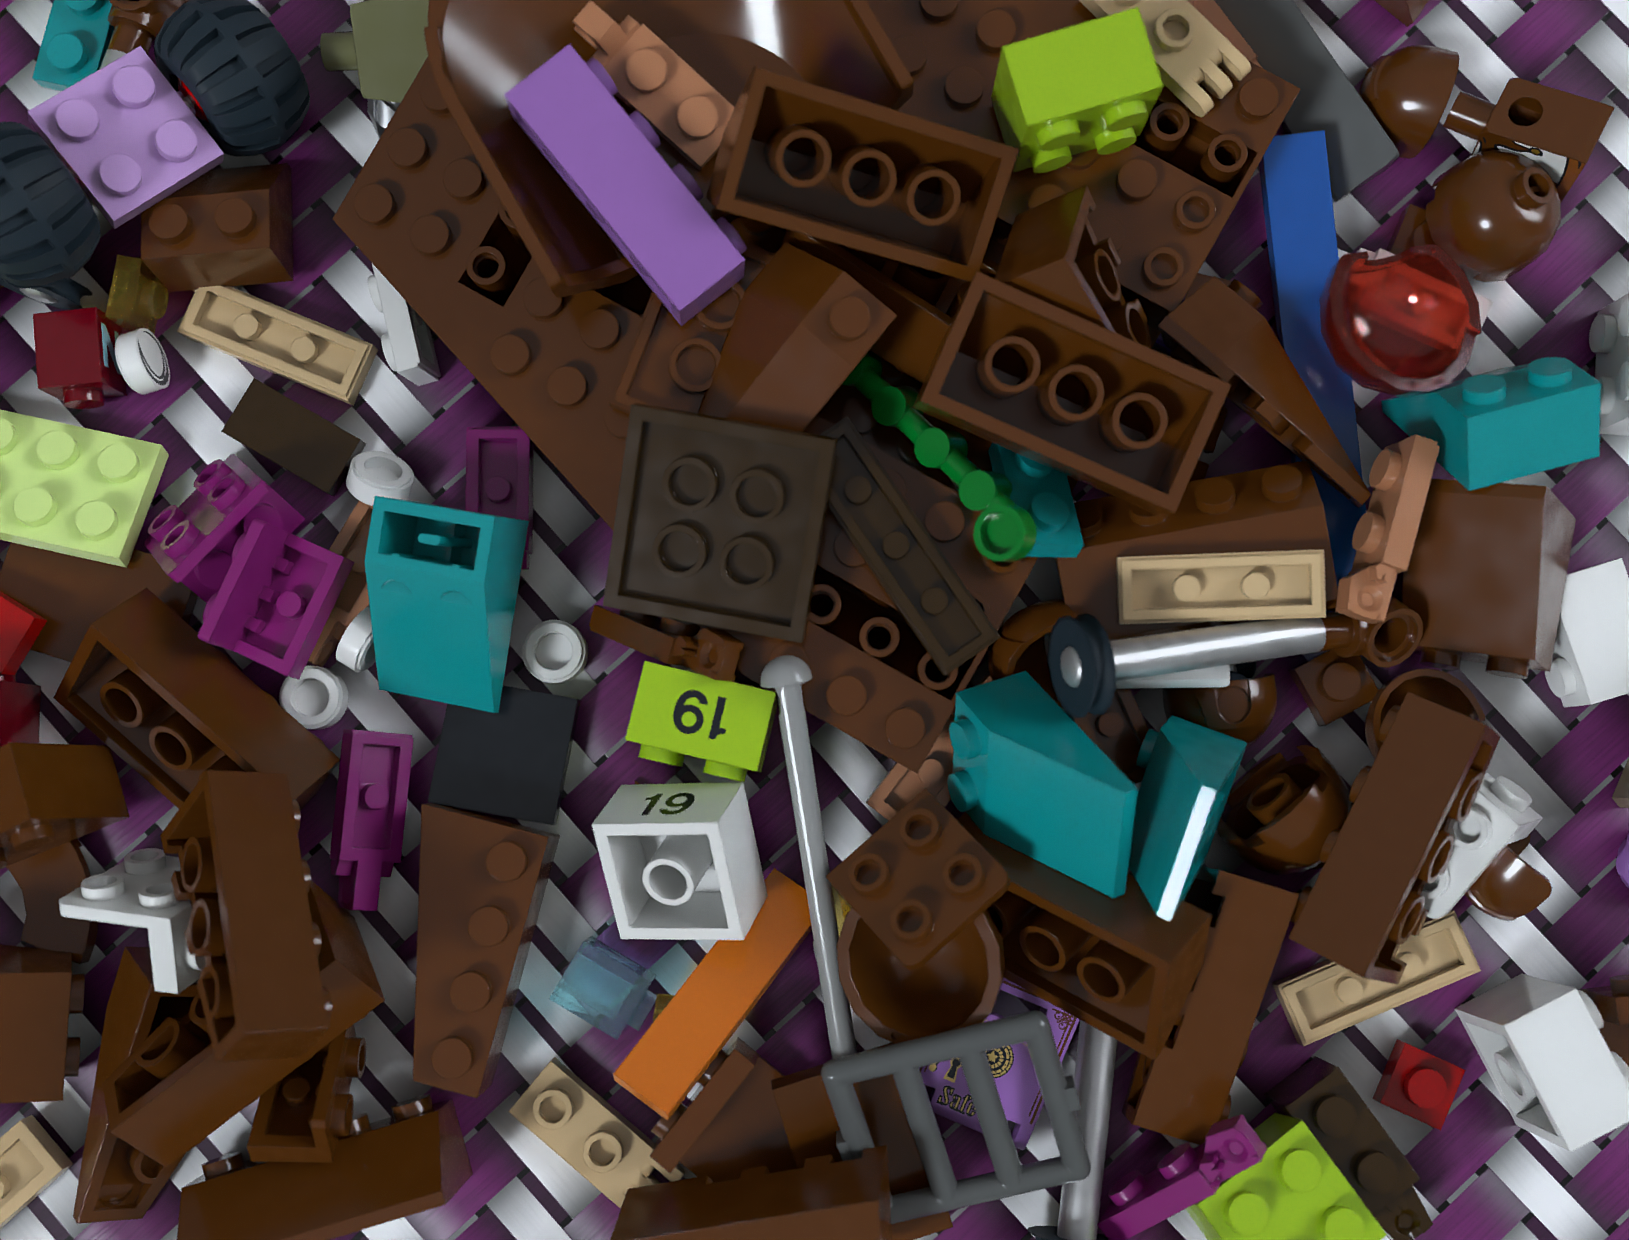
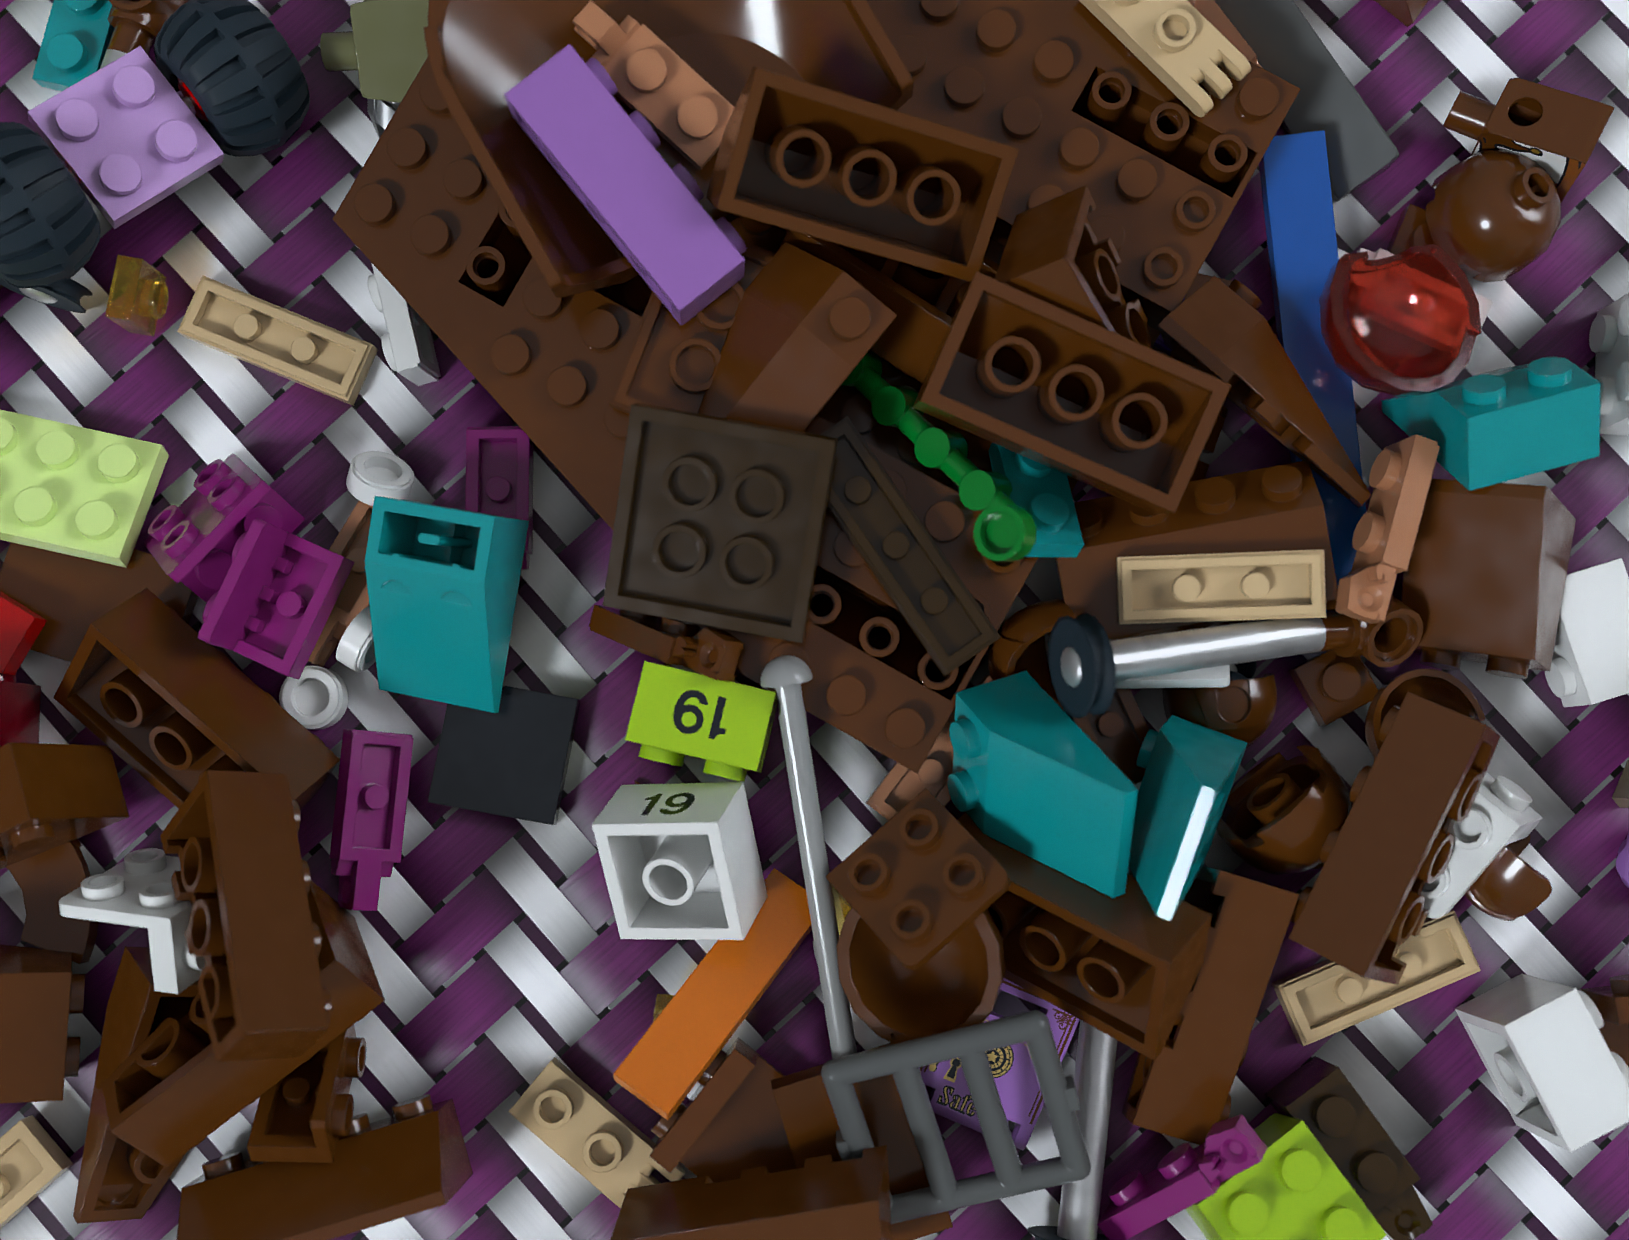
(78, 357): dark red brick -> none
(142, 361): white tile -> none
(222, 230): reddish brown slope -> none
(293, 437): dark brown tile -> none
(474, 932): reddish brown wedge -> none
(555, 652): white tile -> none
(606, 988): clear light blue brick -> none
(1076, 90): lime brick -> none
(1410, 93): reddish brown helmet -> none
(1418, 1084): red plate -> none

